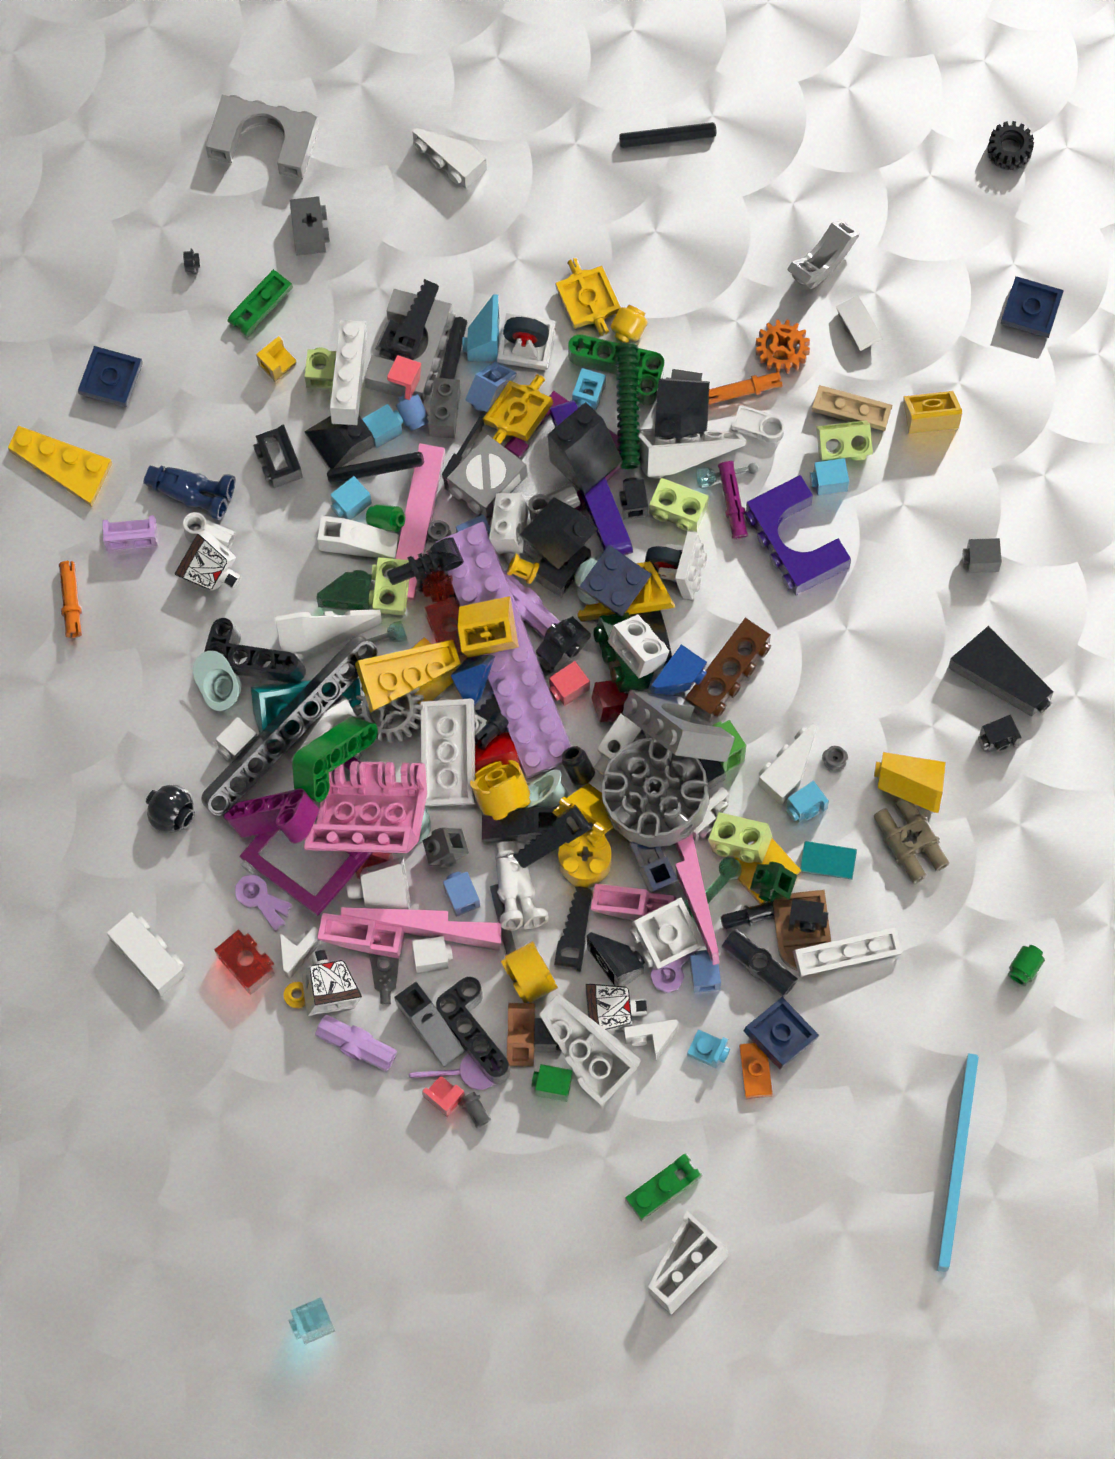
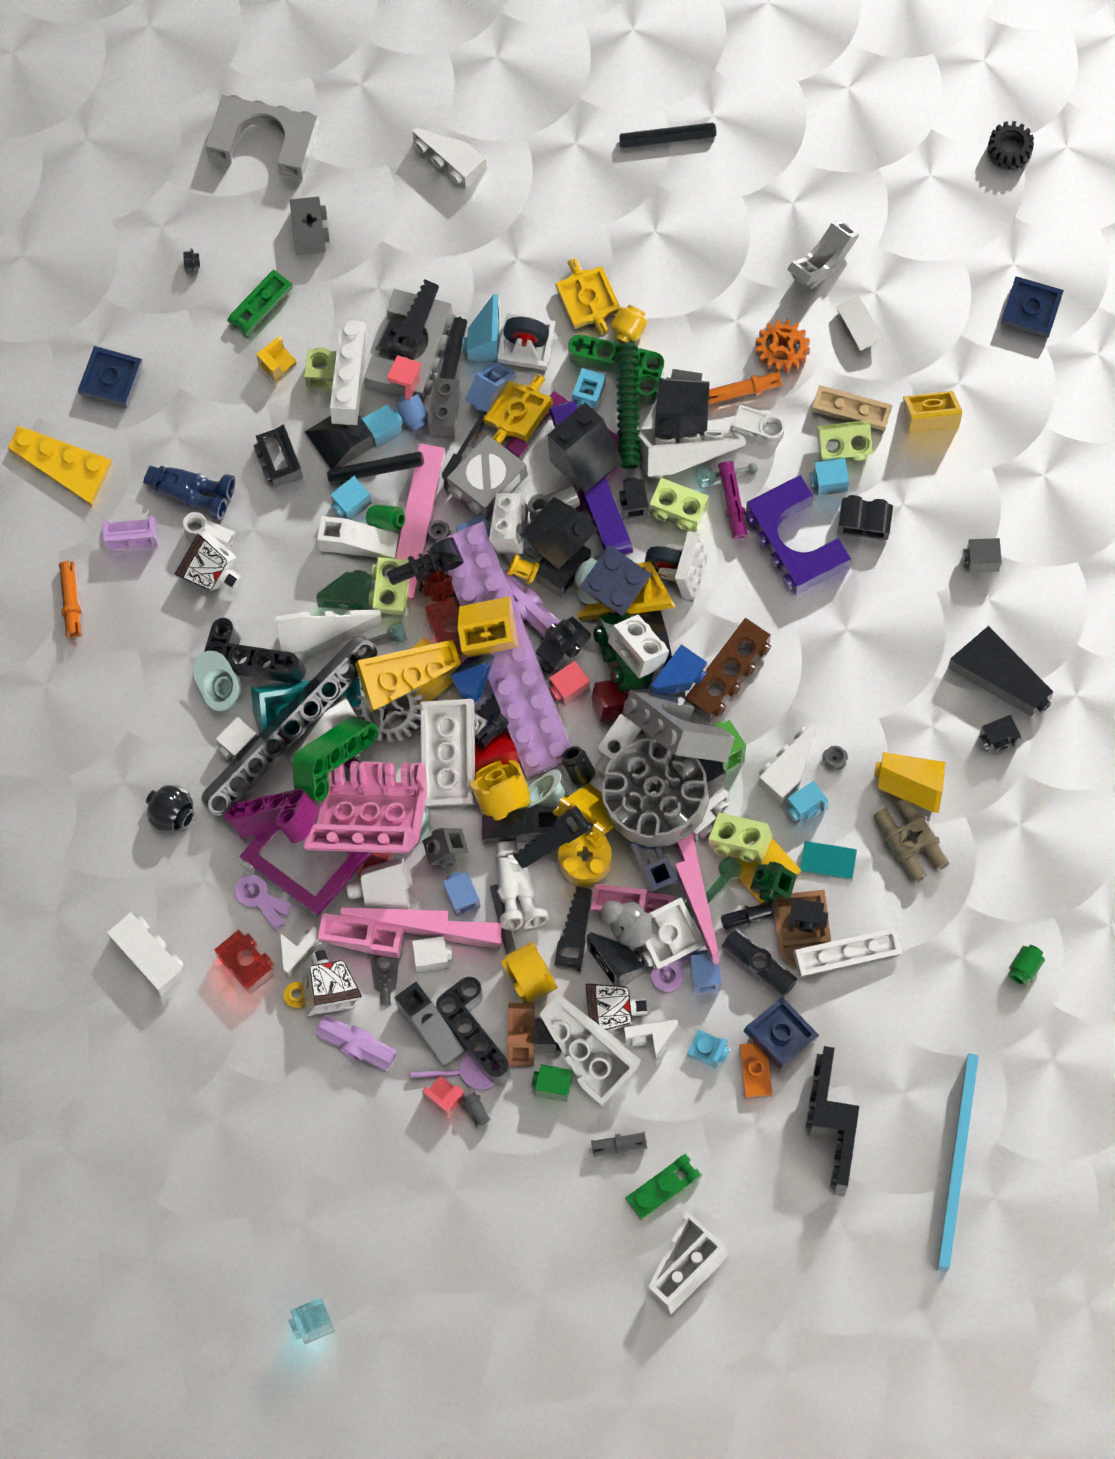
(619, 1144): none -> dark grey pin
(631, 917): none -> light grey piece
(832, 1121): none -> black bracket
(865, 518): none -> black brick

